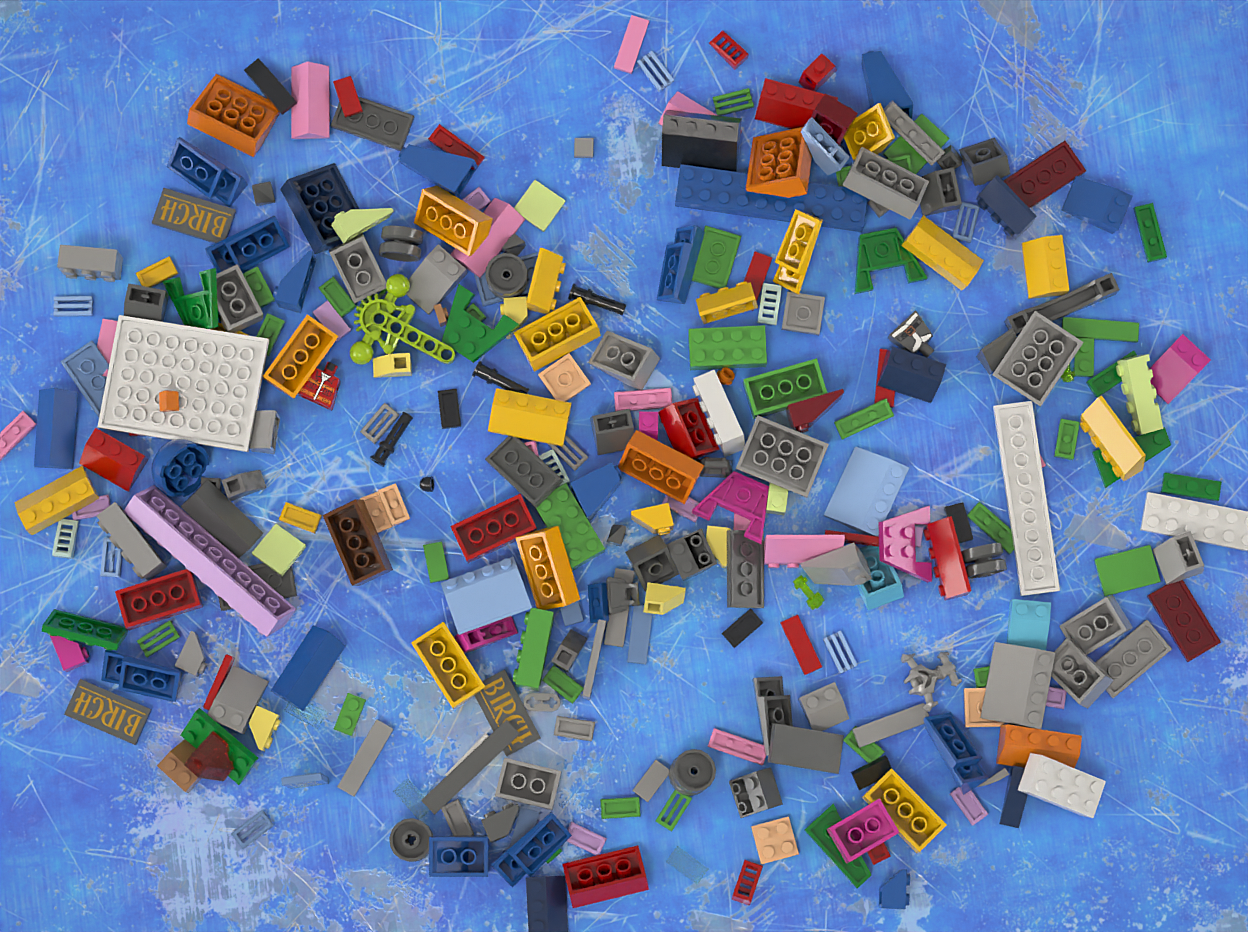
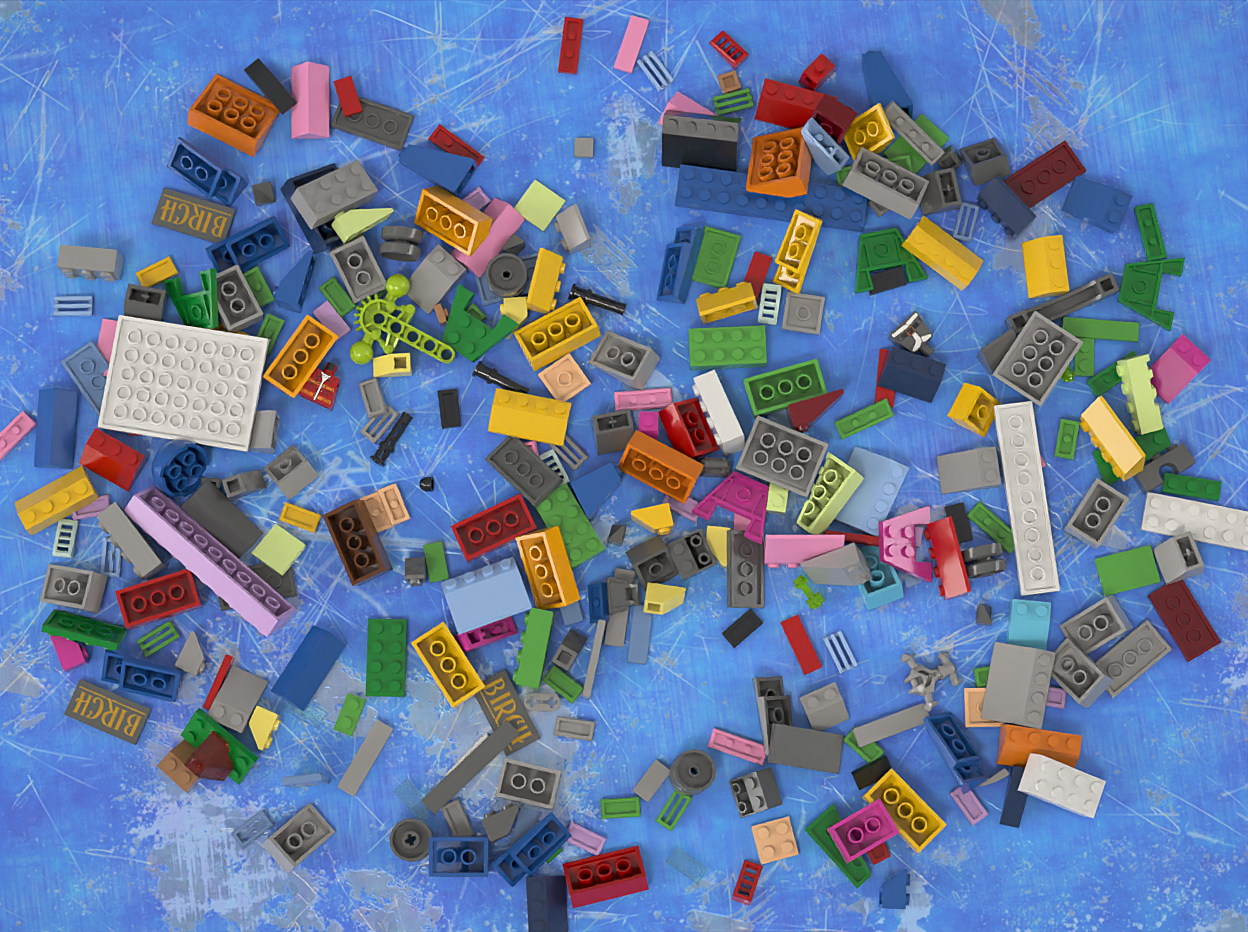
(73, 588): none -> light grey slope
(168, 401): orange slope -> none
(291, 472): none -> light grey slope
(298, 838): none -> light grey slope
(333, 193): none -> light grey brick
(373, 398): none -> light grey tile
(386, 658): none -> green plate
(415, 571): none -> flat silver slope
(570, 45): none -> red tile
(573, 230): none -> light grey slope
(725, 376): orange plate -> none
(729, 82): none -> medium nougat plate
(828, 495): none -> yellowish green wedge
(887, 280): none -> black tile
(969, 470): none -> light grey slope
(973, 409): none -> yellow slope
(983, 615): none -> dark grey slope
(1096, 513): none -> light grey brick
(1141, 288): none -> green wing
(1176, 458): none -> dark grey arch

